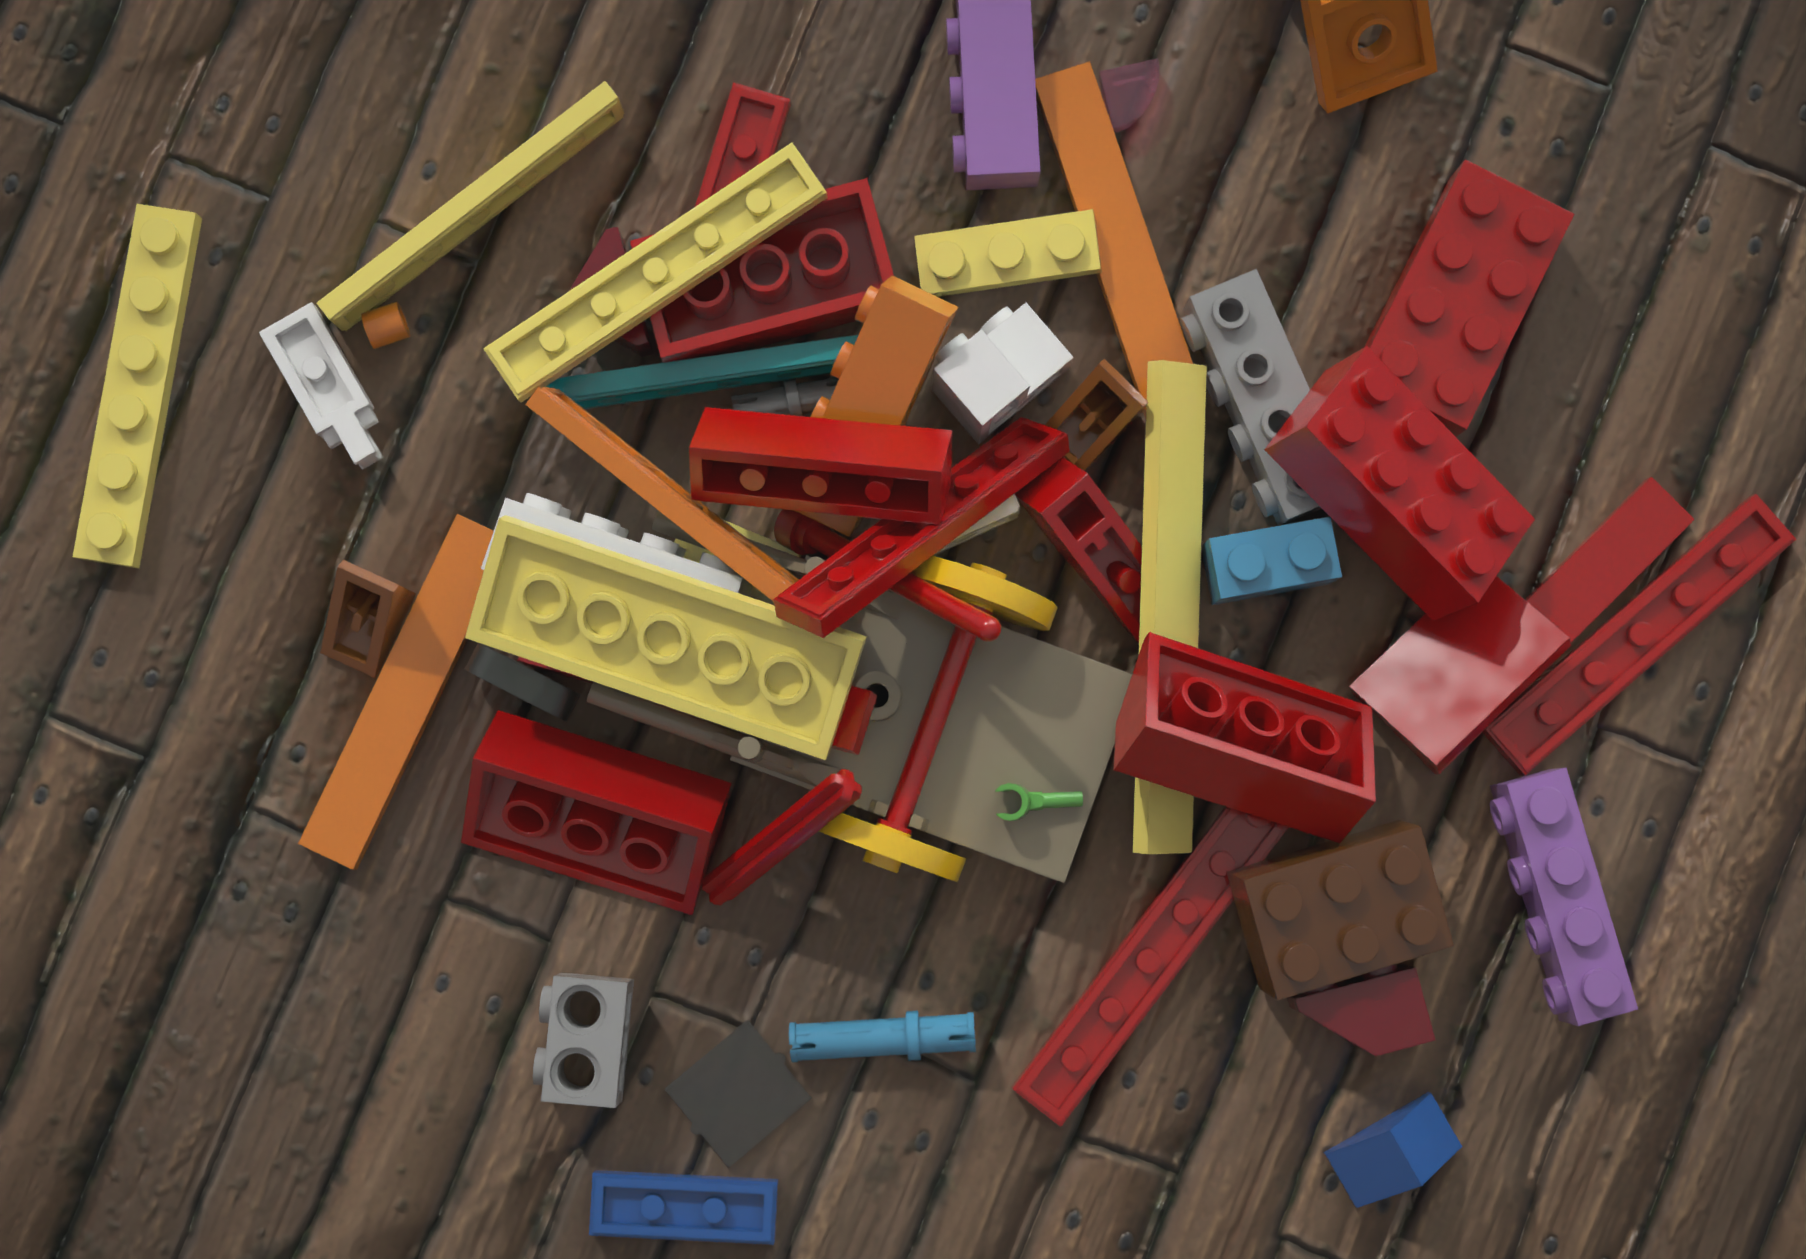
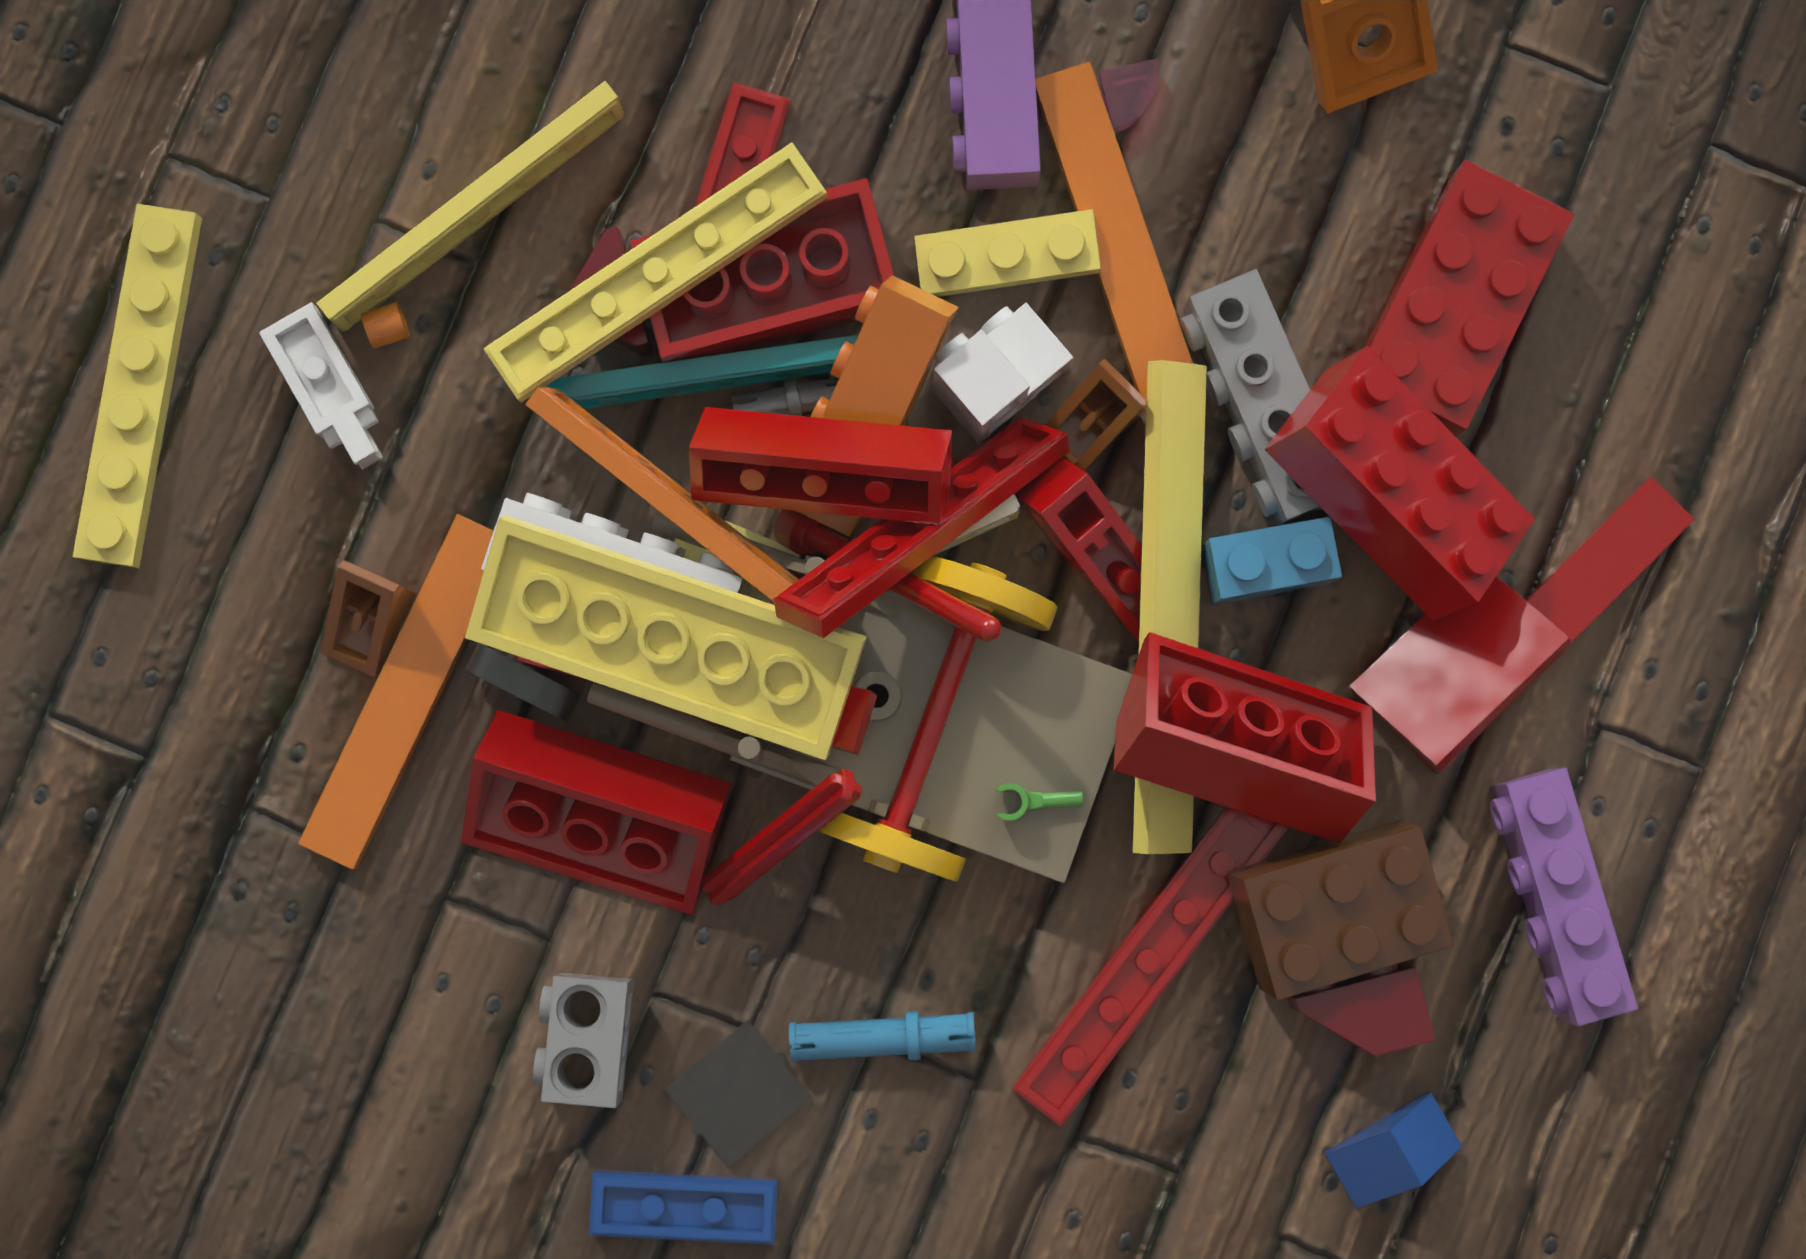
(1638, 634): red tile -> none

